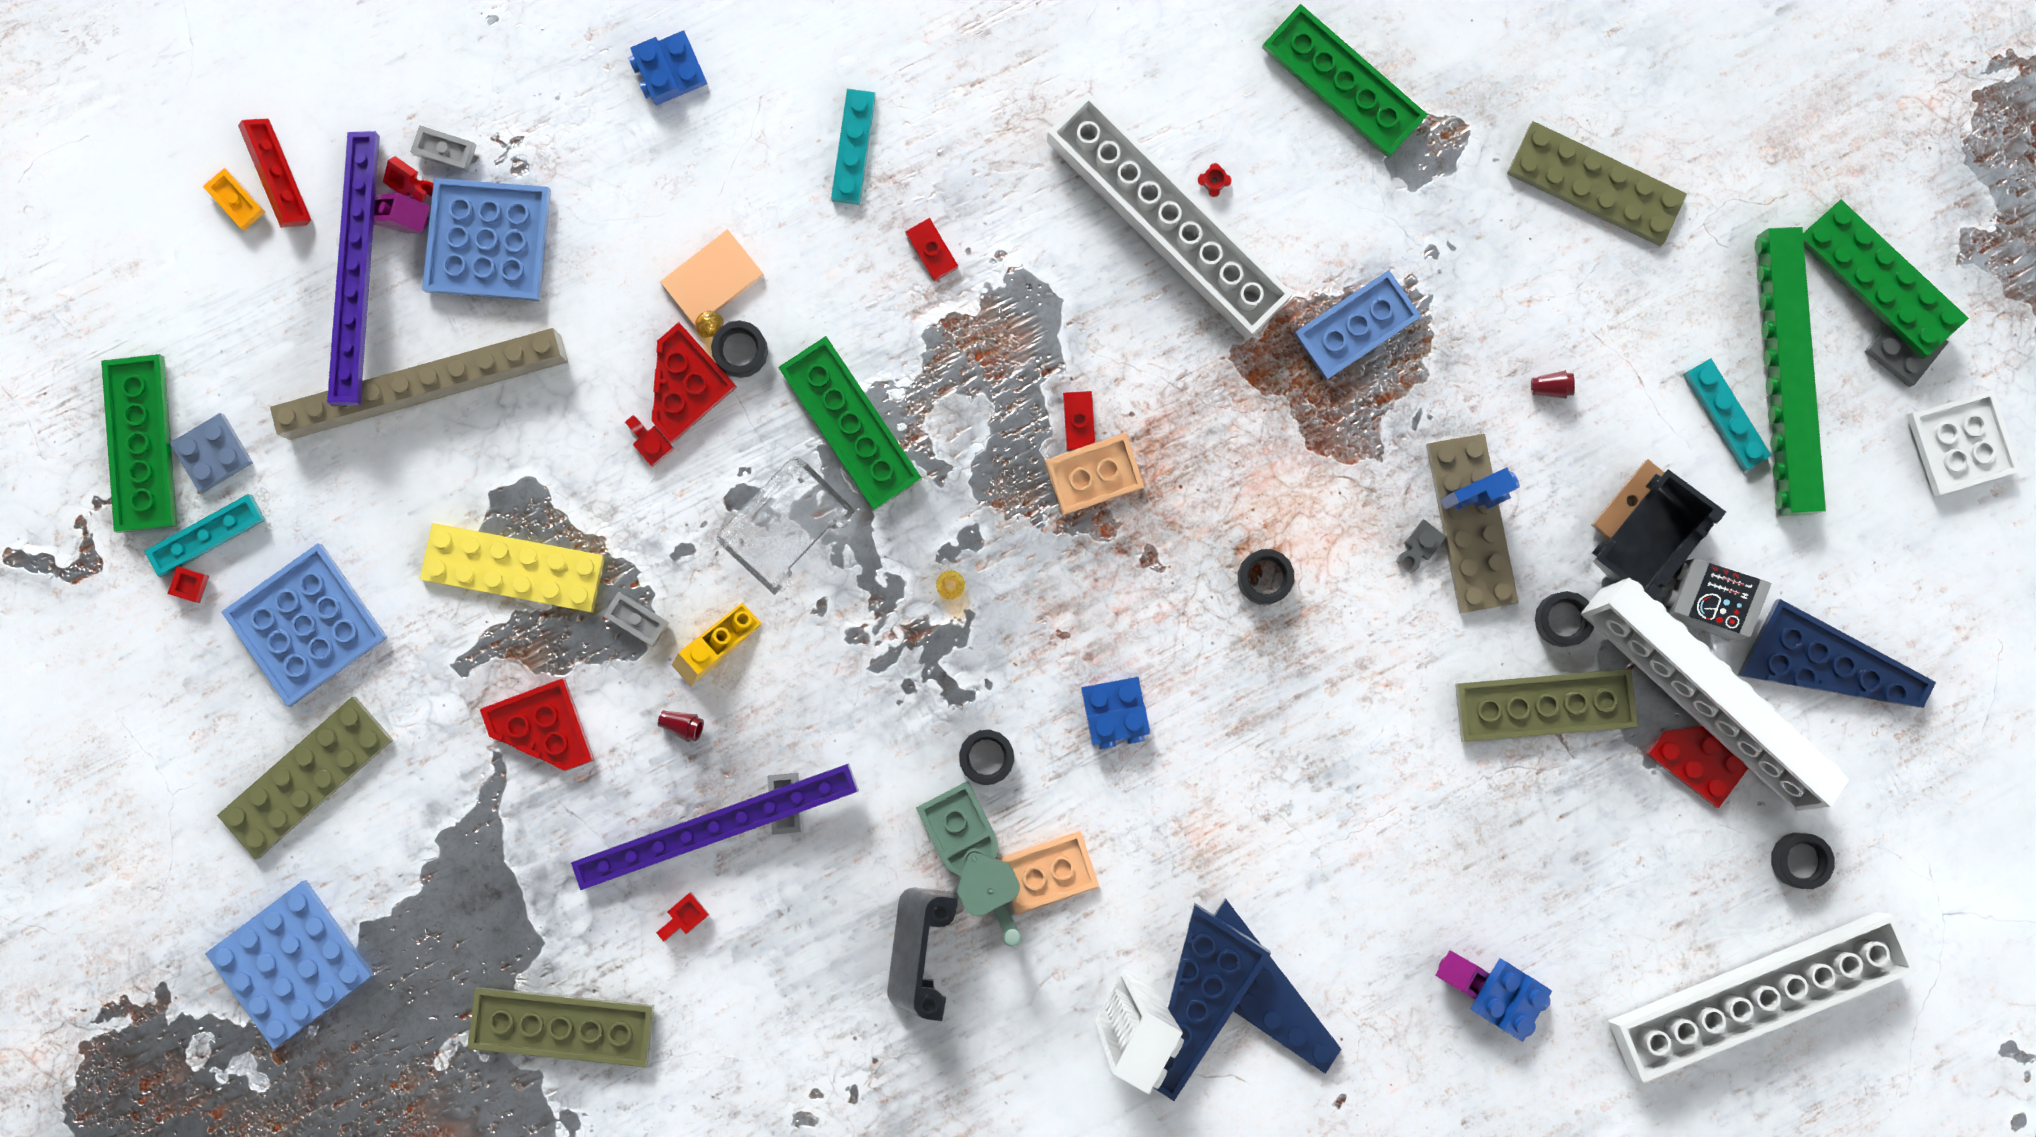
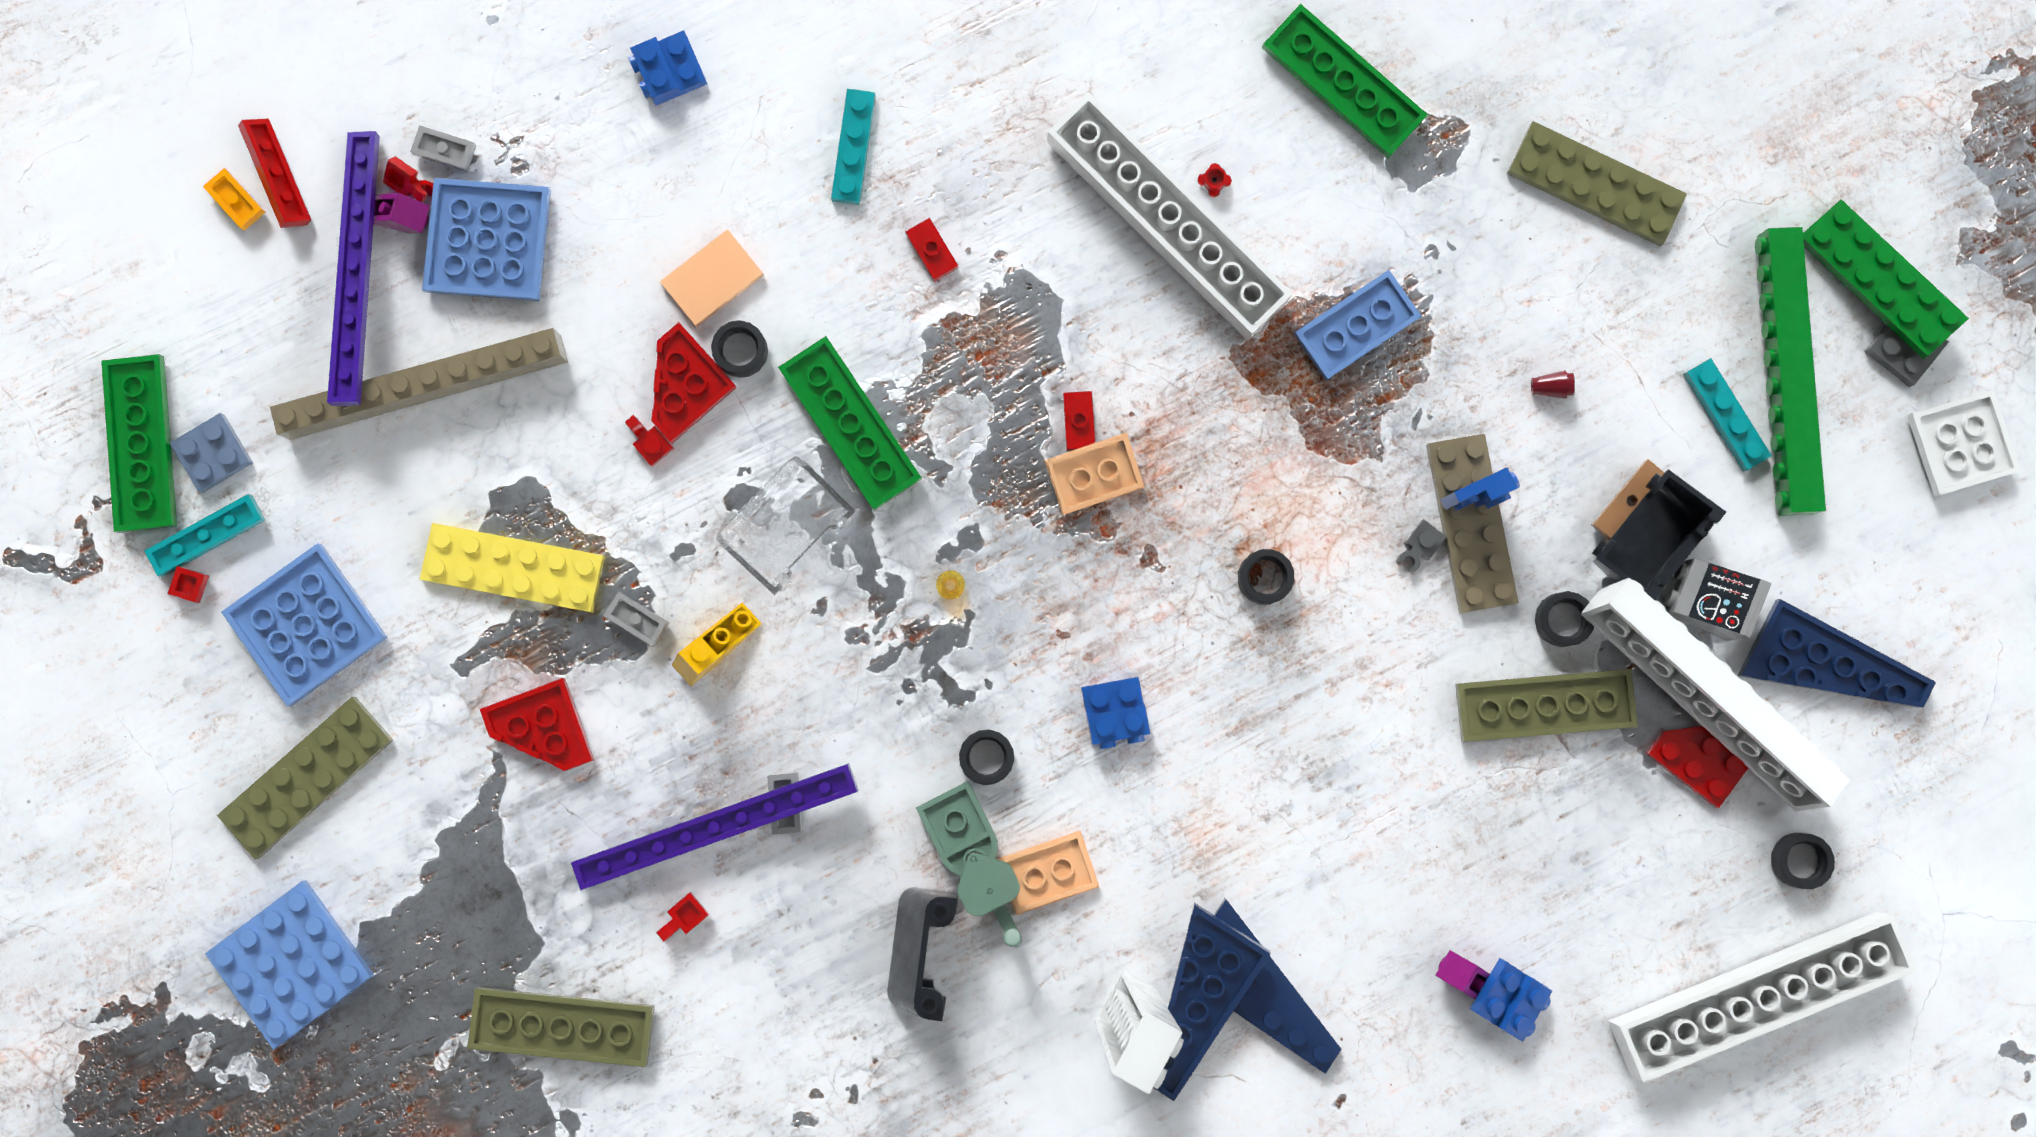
(683, 725): dark red cone -> none
(708, 323): clear yellow plate -> none

